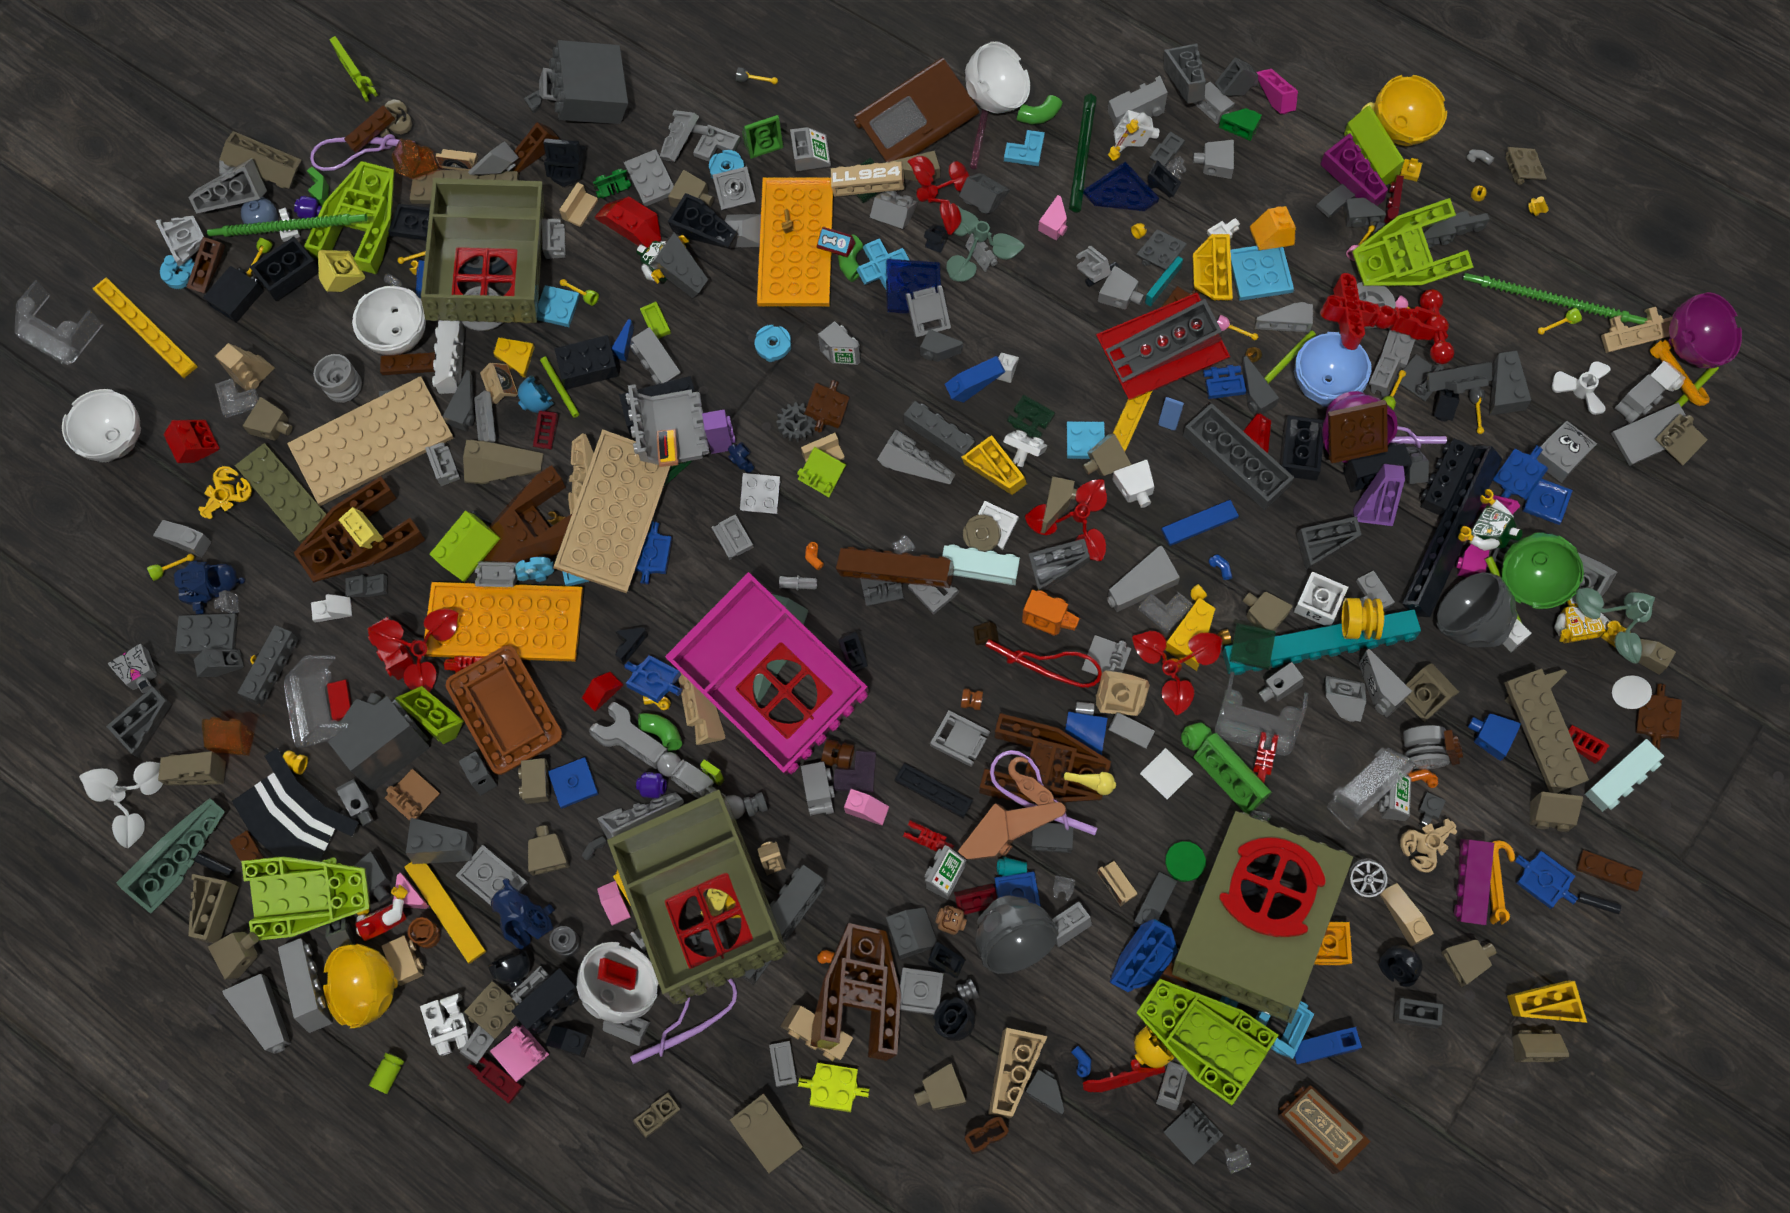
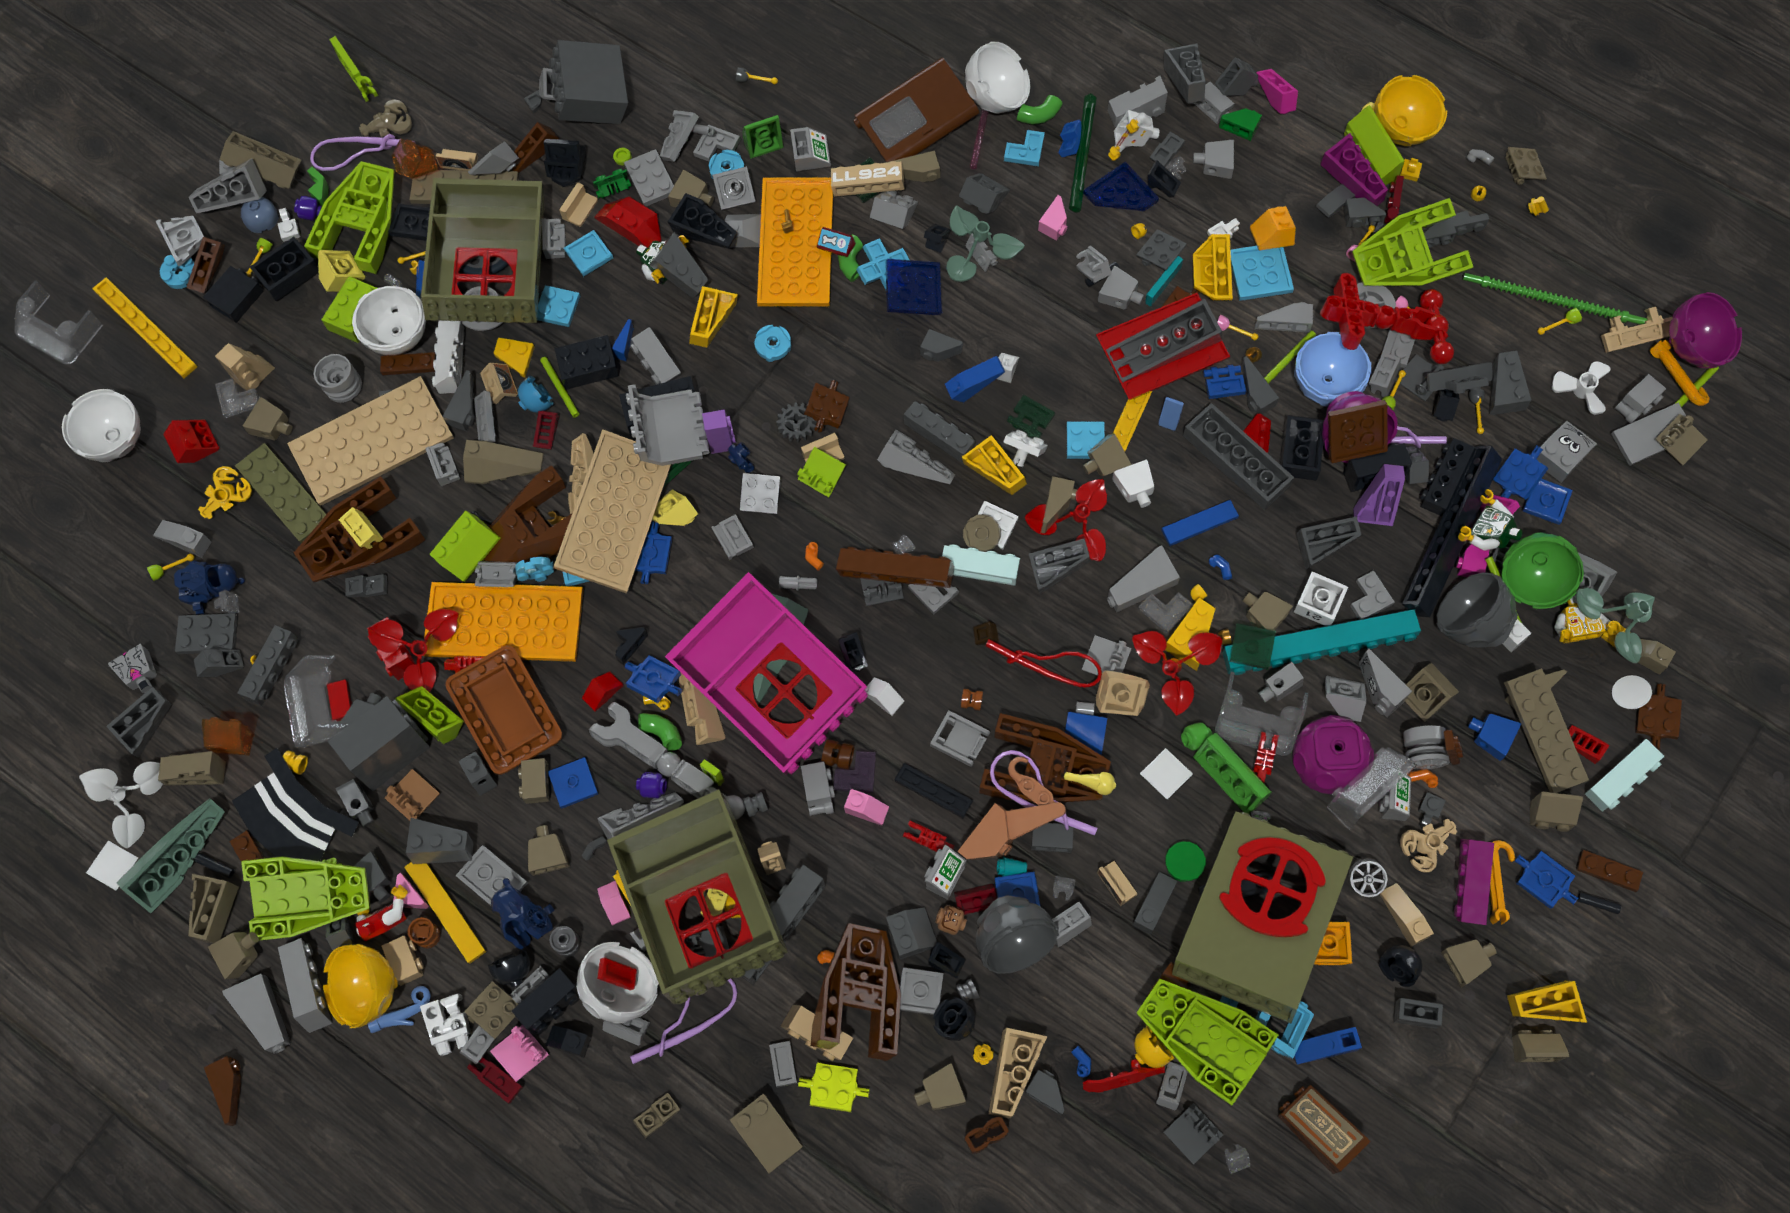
(111, 864): none -> white sticker
(225, 1084): none -> reddish brown slope
(295, 224): bright green hose -> none
(331, 608): white slope -> none
(340, 313): none -> lime brick
(369, 128): reddish brown plate -> none
(386, 1073): lime piece -> none
(399, 1016): none -> medium blue plant
(588, 253): none -> medium azure plate
(589, 296): lime hinge -> none
(621, 155): none -> lime tile
(655, 320): lime tile -> none
(667, 447): slope -> none
(674, 510): none -> light yellow slope
(711, 313): none -> yellow wedge
(838, 345): light grey slope -> none
(884, 696): none -> white slope
(923, 171): red plant -> none
(928, 307): light grey container -> none
(983, 1060): none -> yellow plate
(1048, 613): orange hinge -> none
(1071, 138): none -> blue slope
(1131, 730): light grey slope -> none
(1145, 956): blue wedge -> none
(1320, 763): none -> magenta rock
(1366, 618): yellow wheel -> none
(1668, 376): white brick -> none

